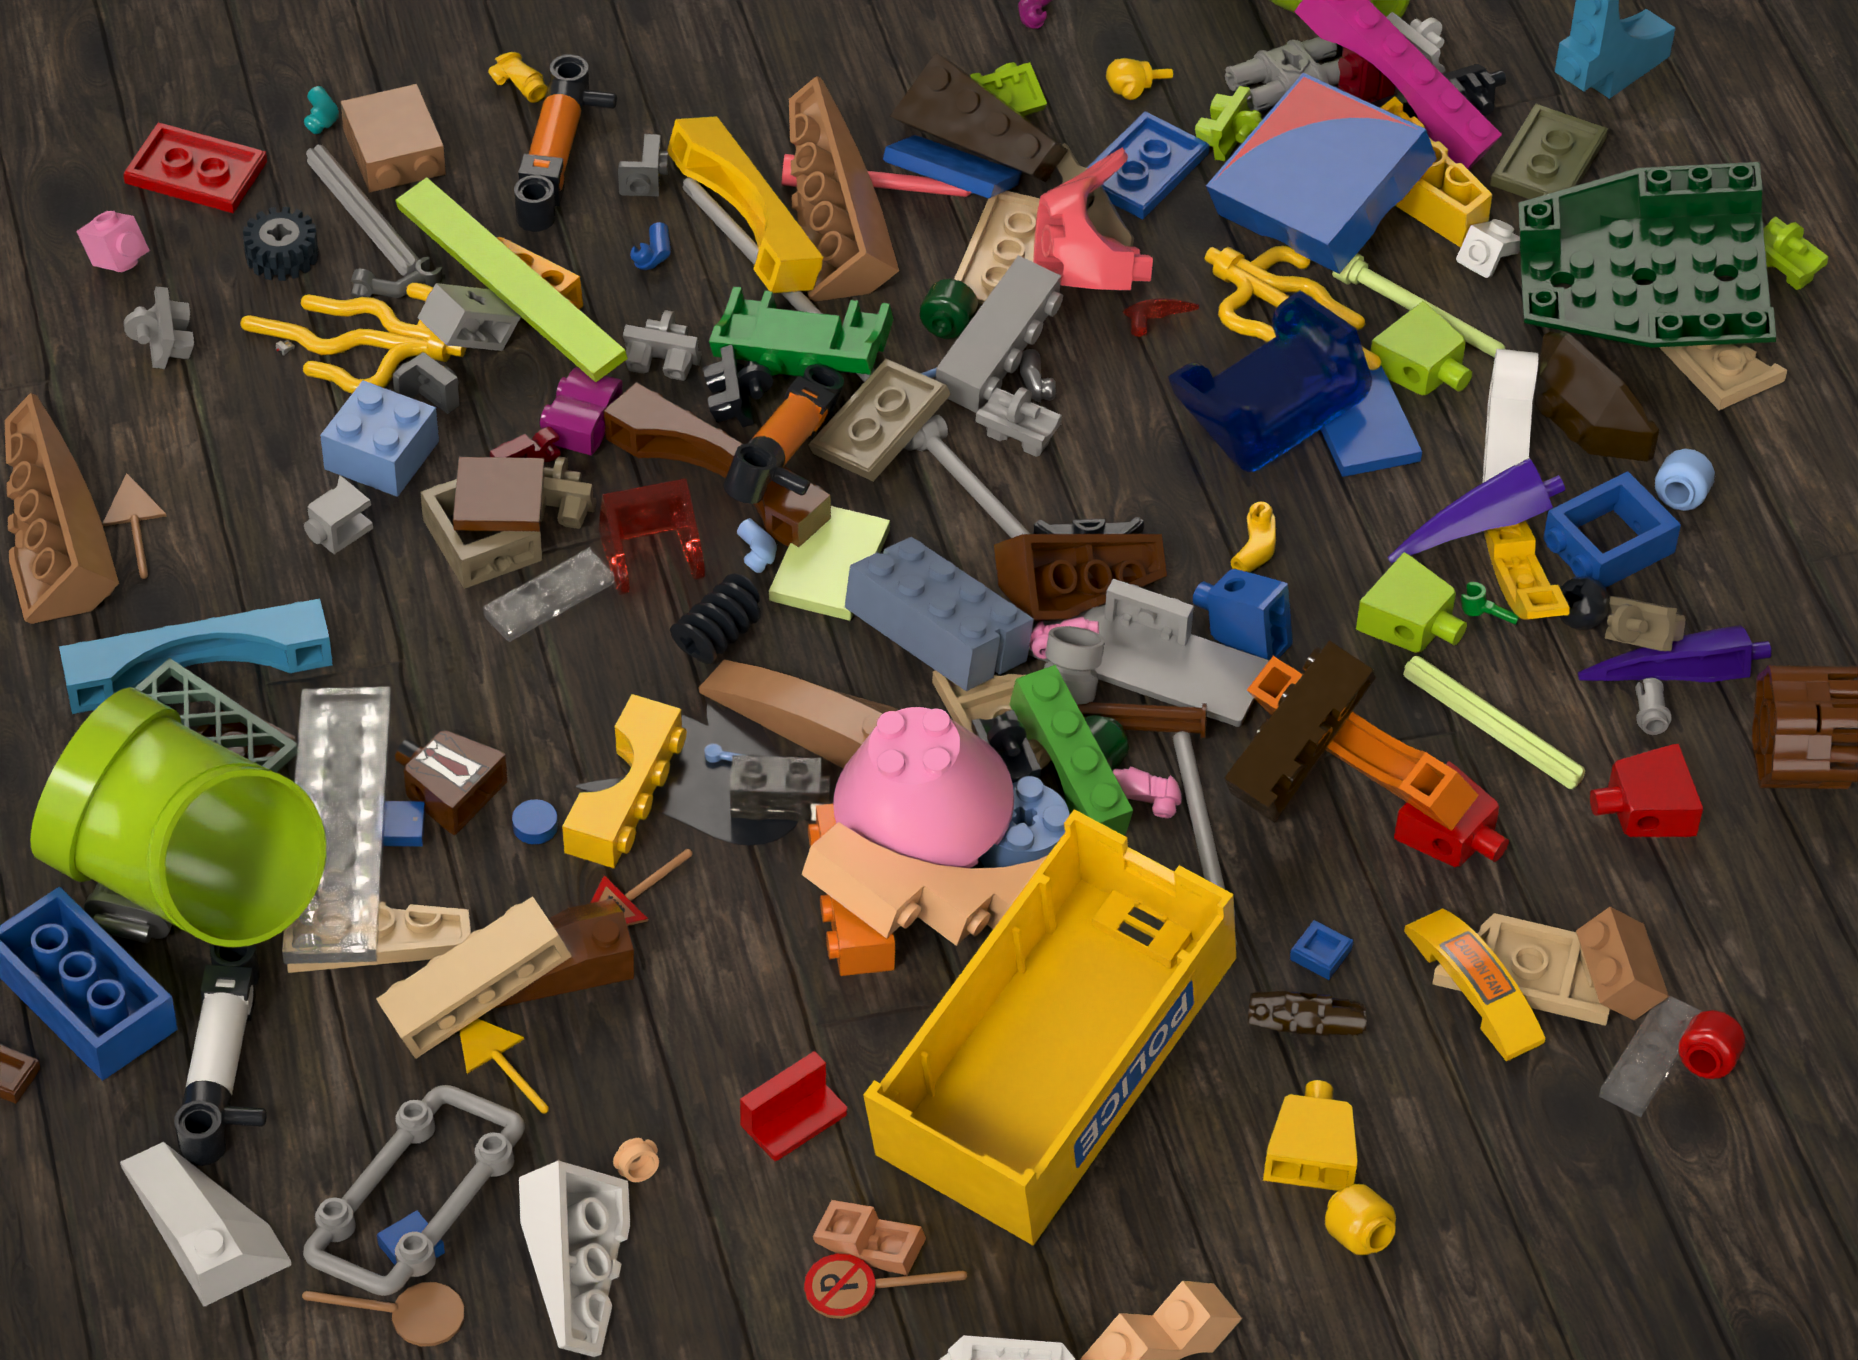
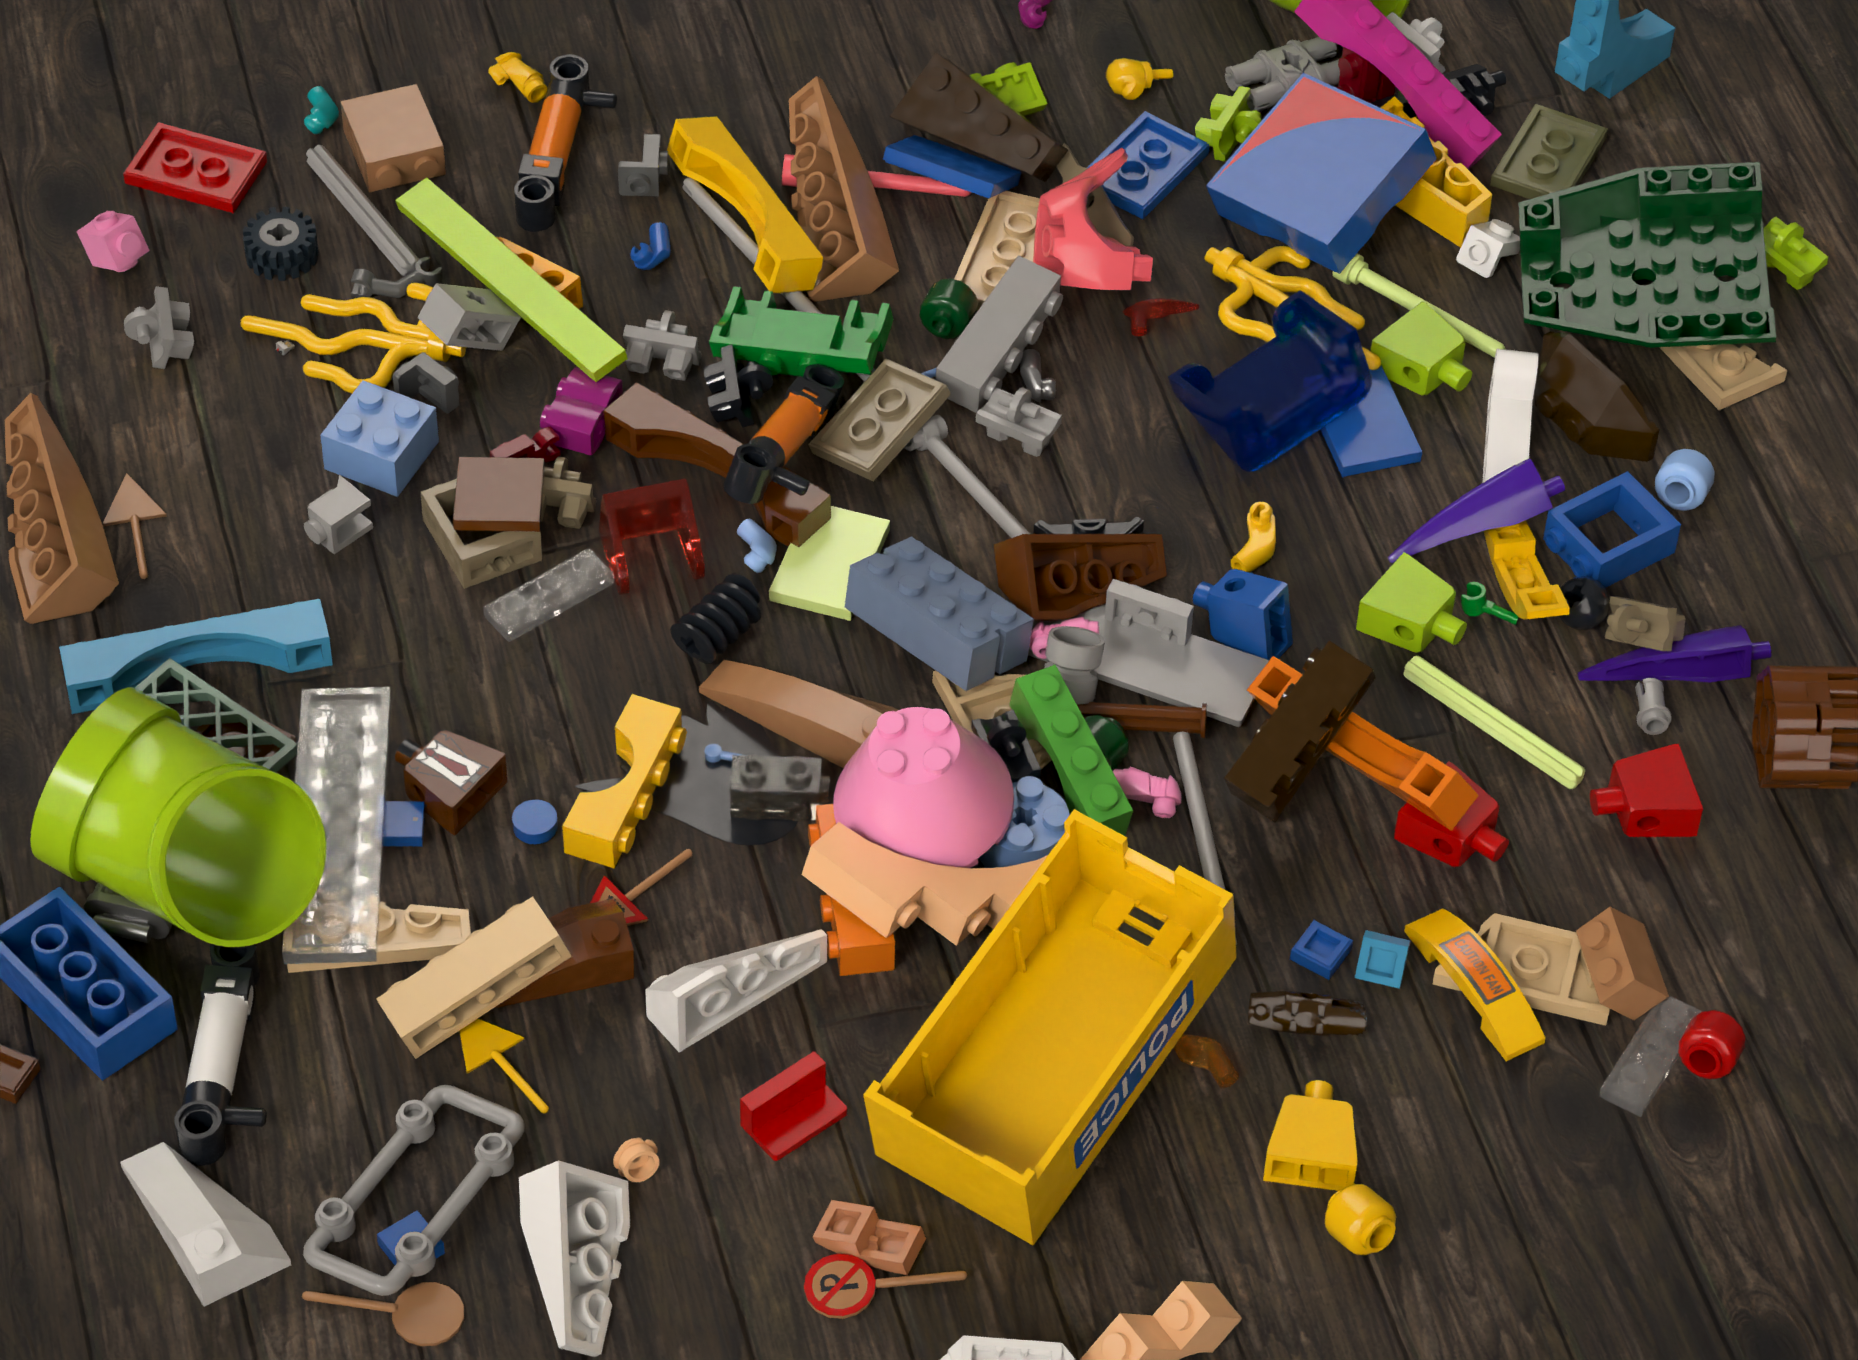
(720, 989): none -> white wedge
(1209, 1055): none -> clear orange arm
(1382, 959): none -> dark azure tile

